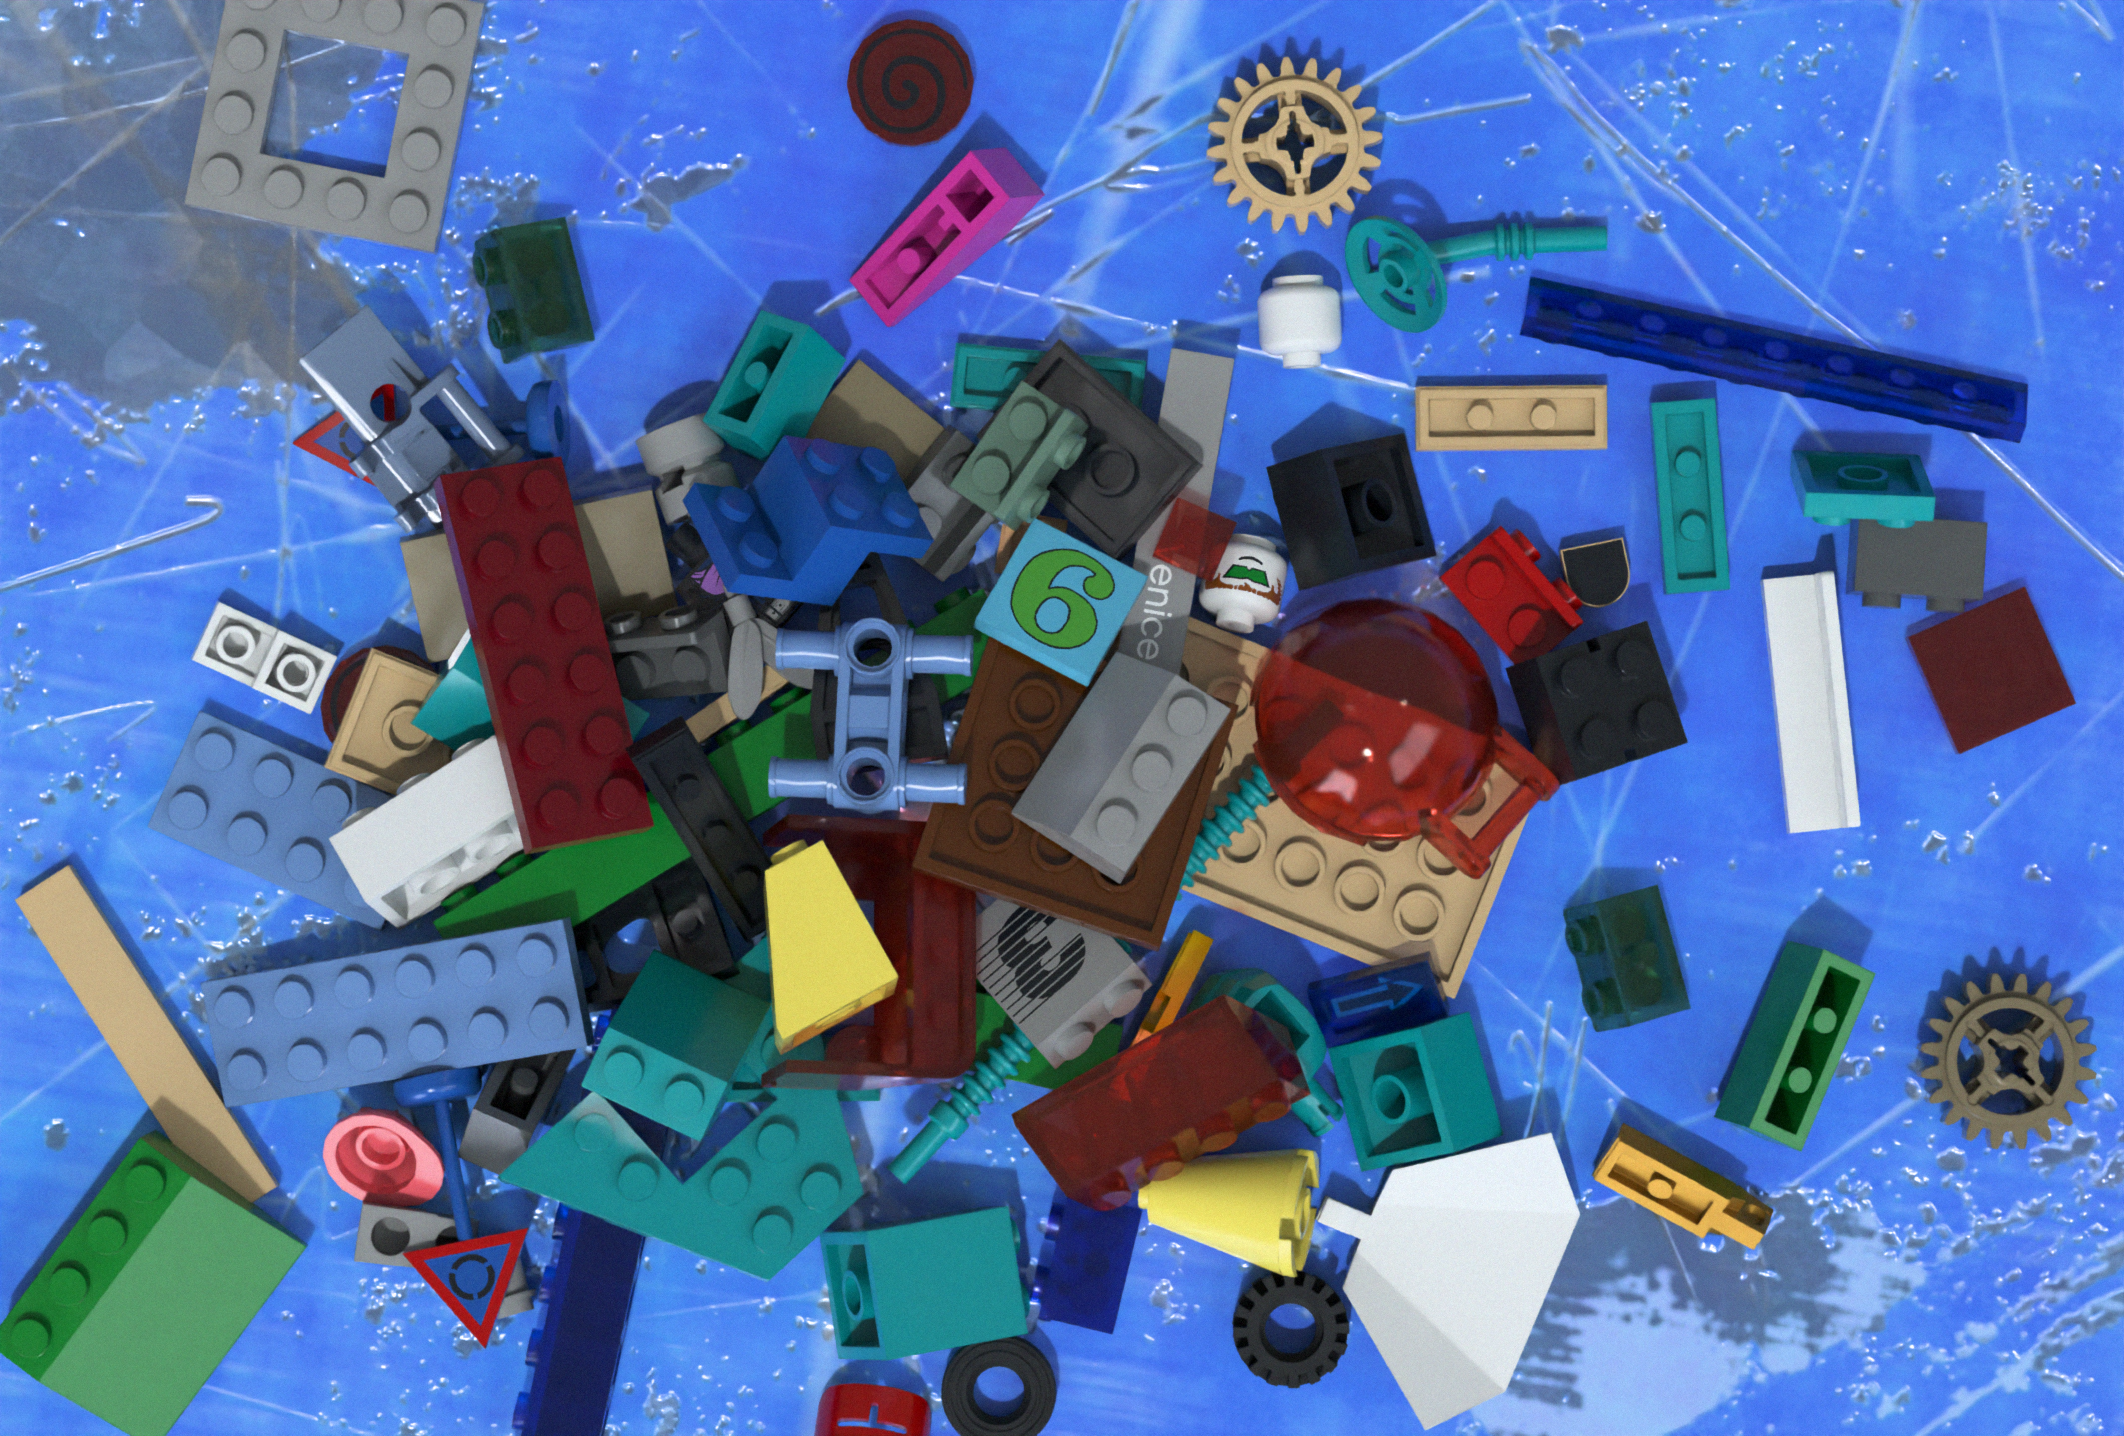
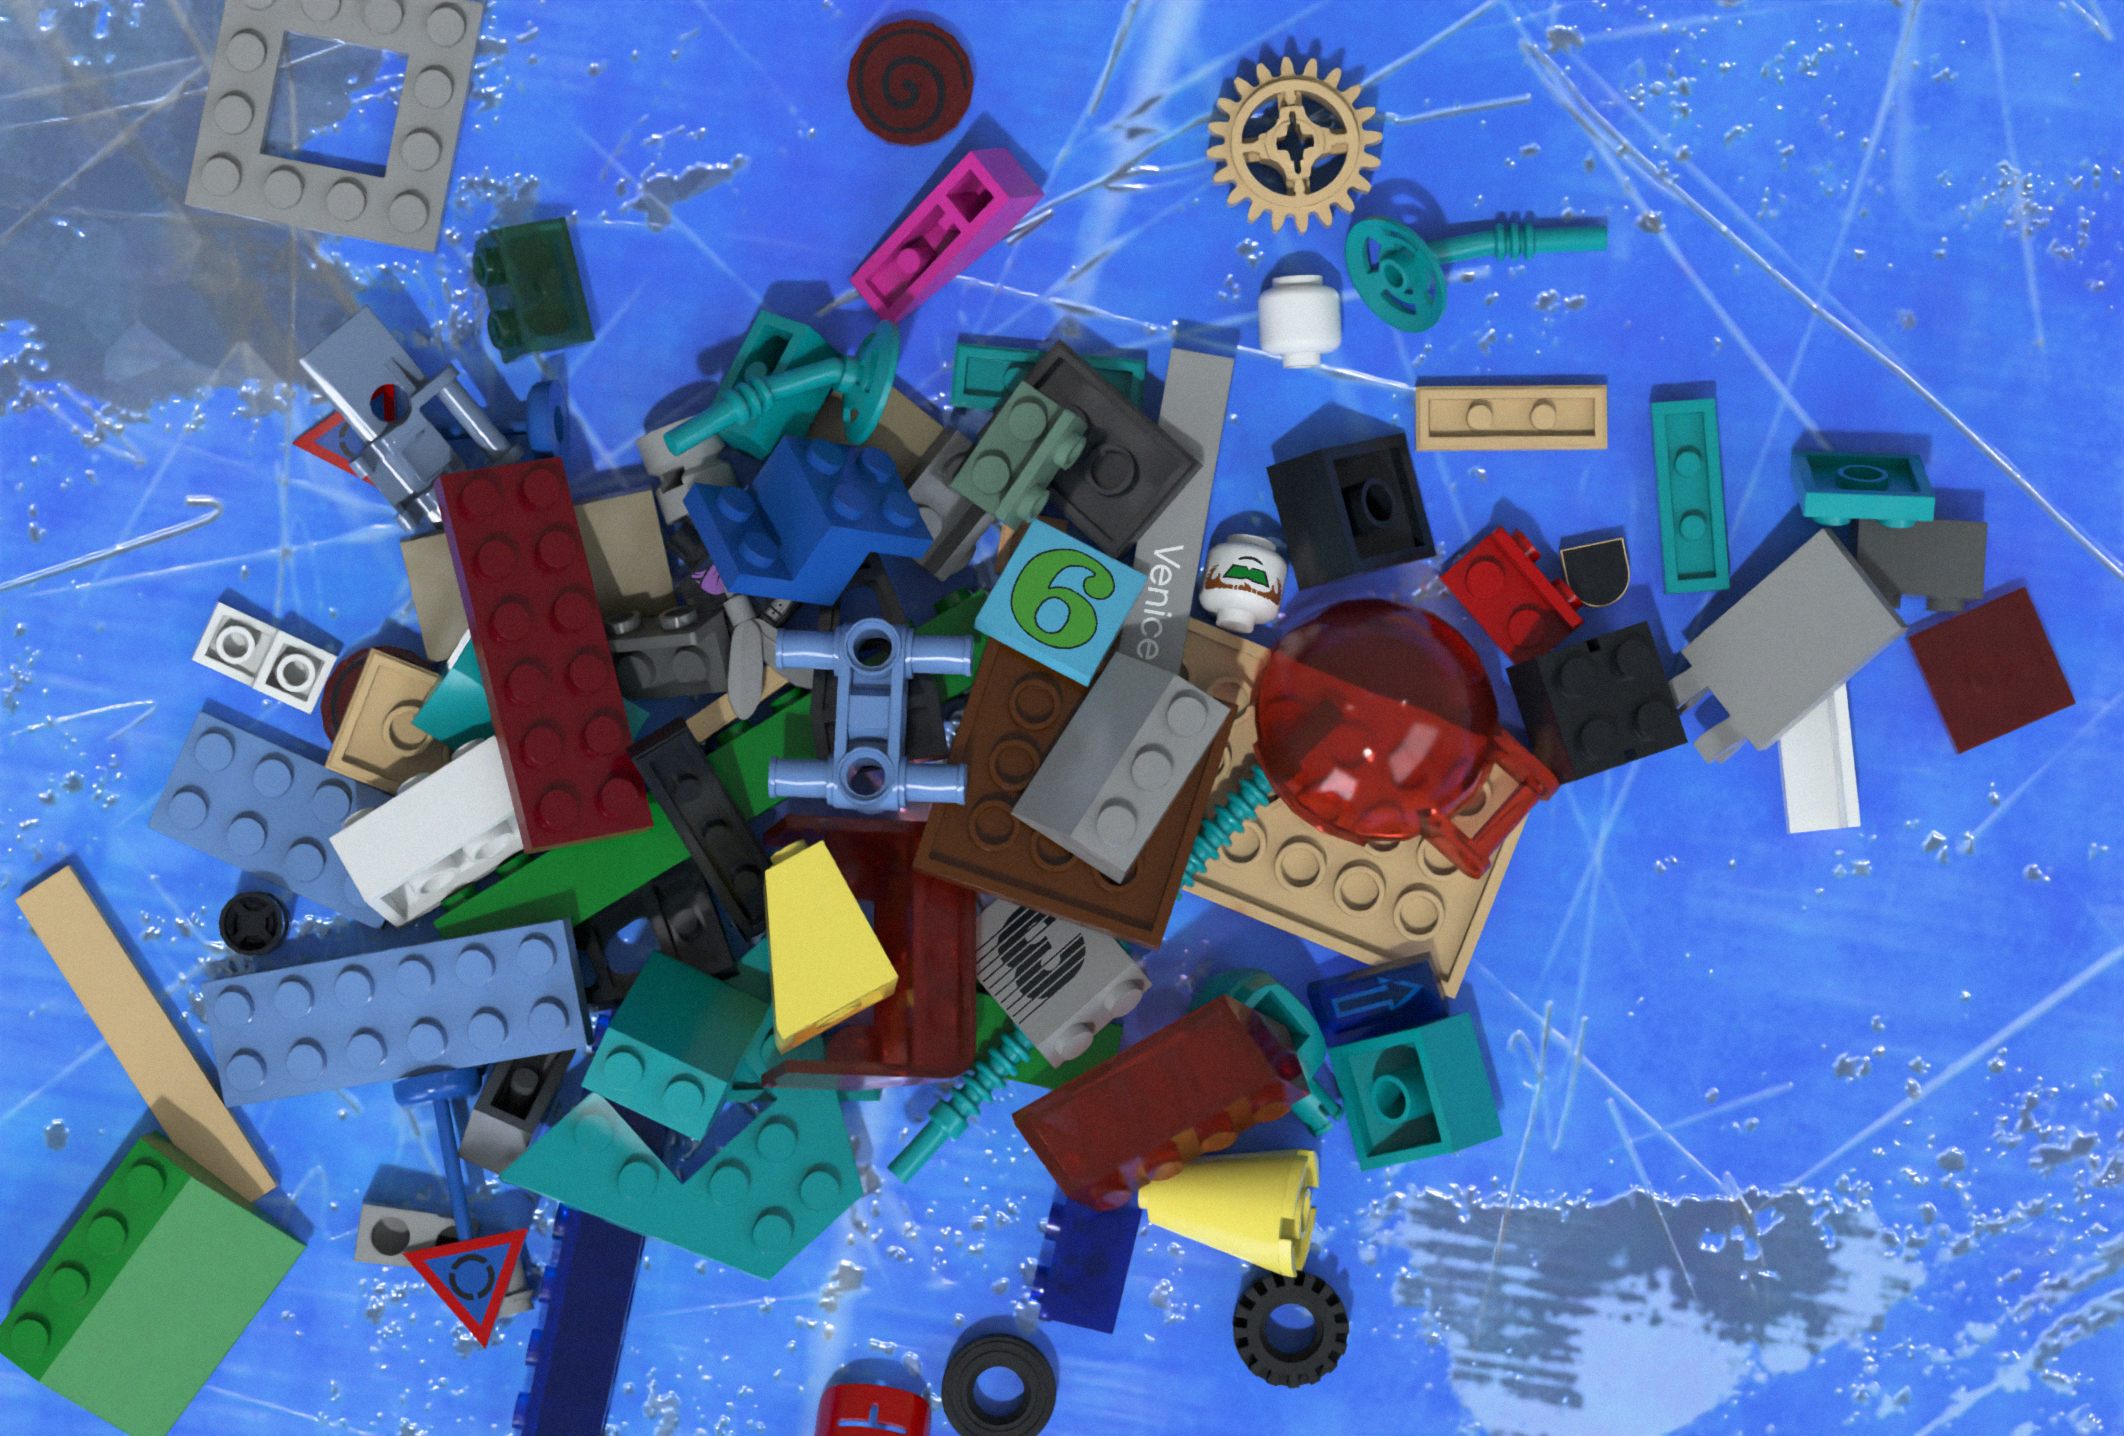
(245, 927): none -> black wheel
(383, 1158): coral piece -> none
(861, 379): none -> teal dish
(924, 1283): teal slope -> none
(1175, 985): yellow tile -> none
(1194, 540): clear red plate -> none
(1458, 1267): white panel -> none
(1625, 959): bracket -> none
(1680, 1189): pearl gold hinge -> none
(1775, 360): clear blue plate -> none
(1786, 647): none -> light grey tile
(1794, 1045): brick -> none
(2028, 1040): dark tan gear -> none

